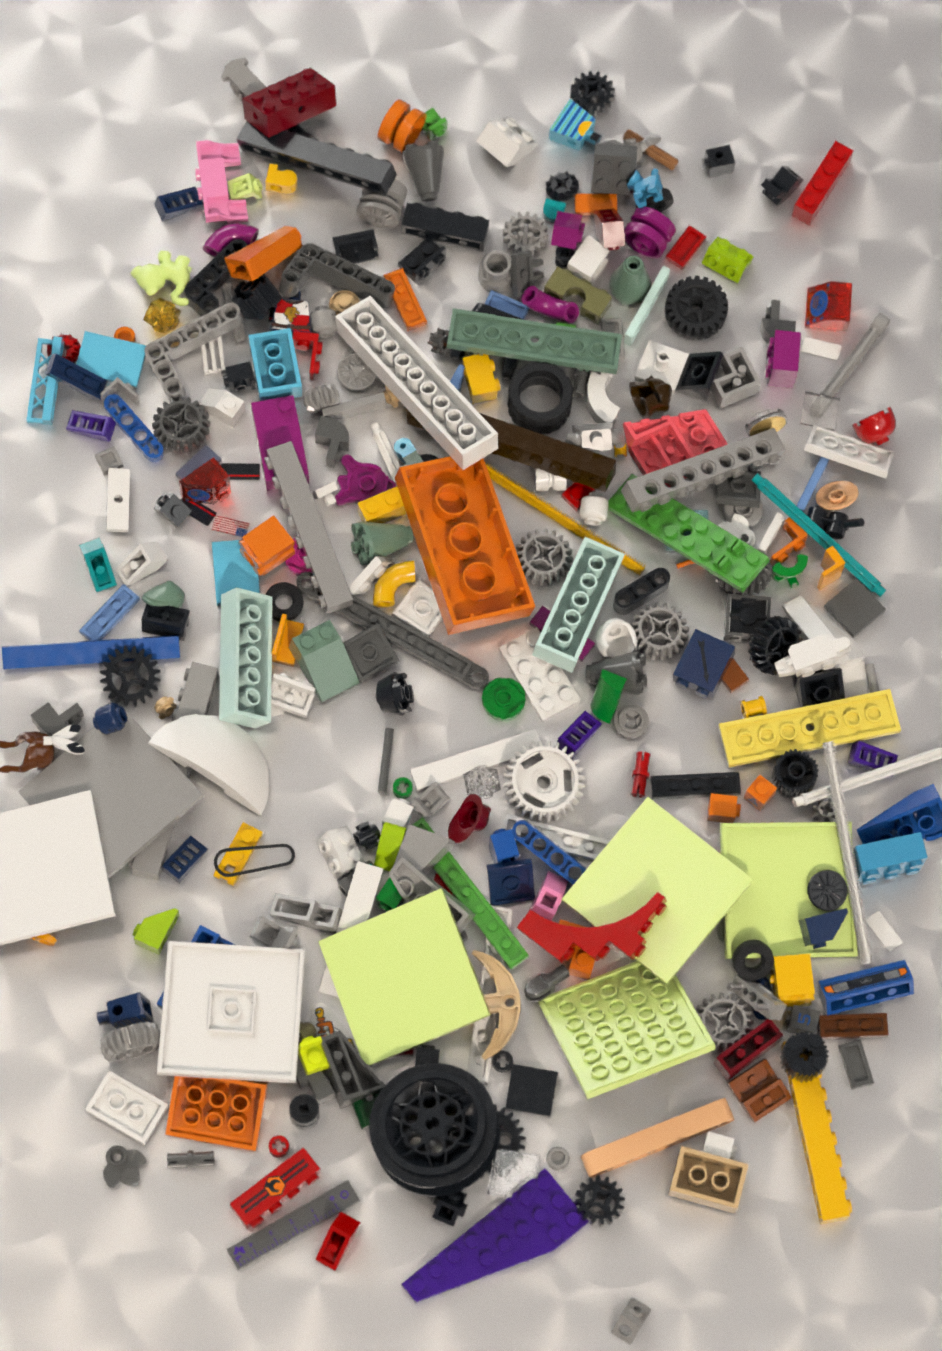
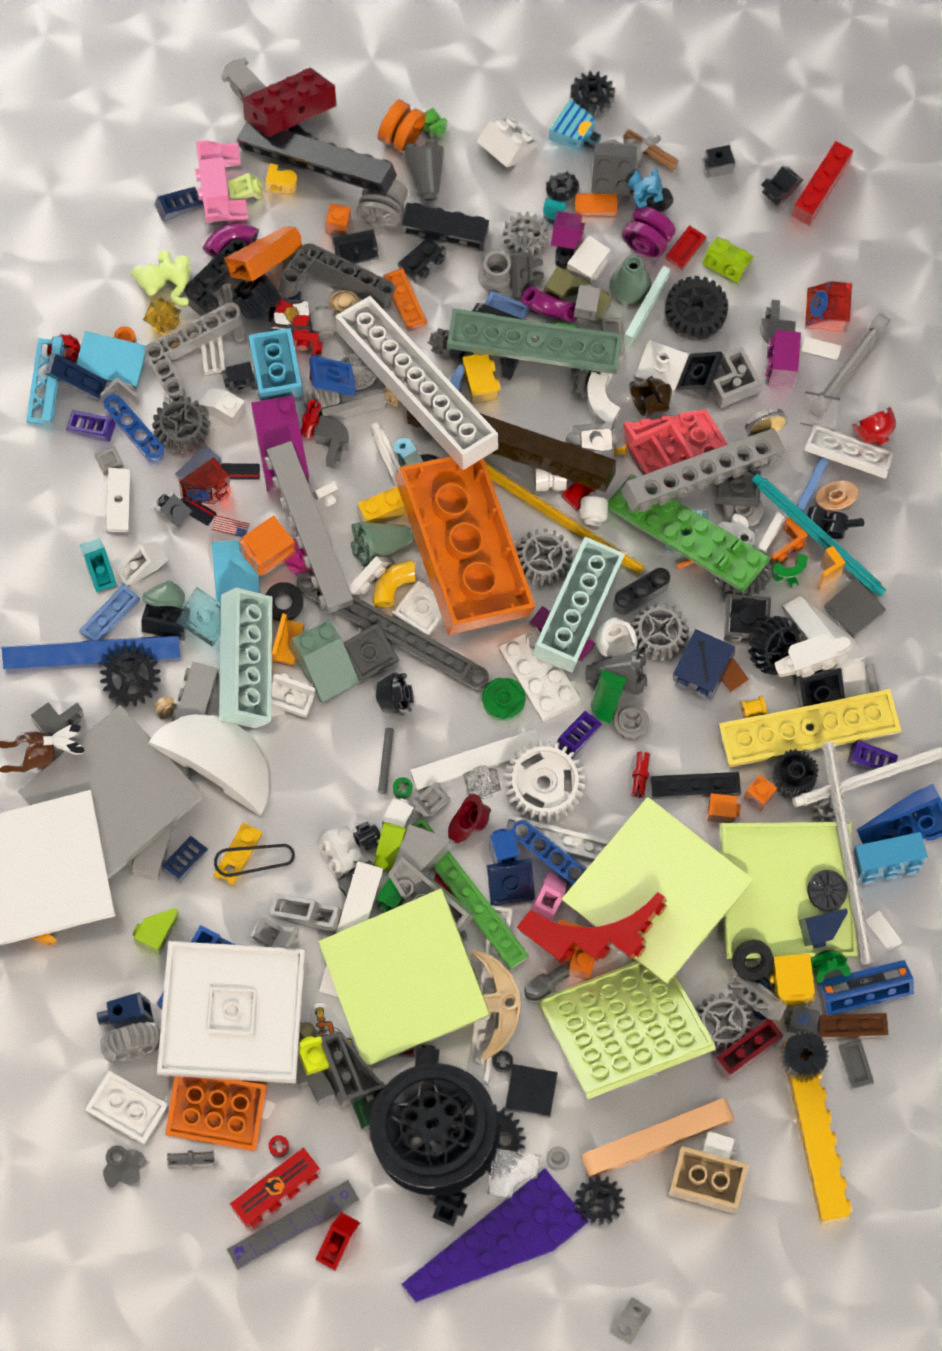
(110, 718): dark blue head -> none
(202, 616): none -> clear light blue tile
(304, 1111): black wheel -> none
(310, 418): none -> red pin
(332, 375): none -> blue tile
(338, 219): none -> orange brick
(361, 482): magenta tile -> none
(545, 375): black tyre -> none
(587, 302): none -> light grey brick
(609, 228): brick -> none
(759, 1090): dark orange slope -> none
(828, 961): none -> green piece

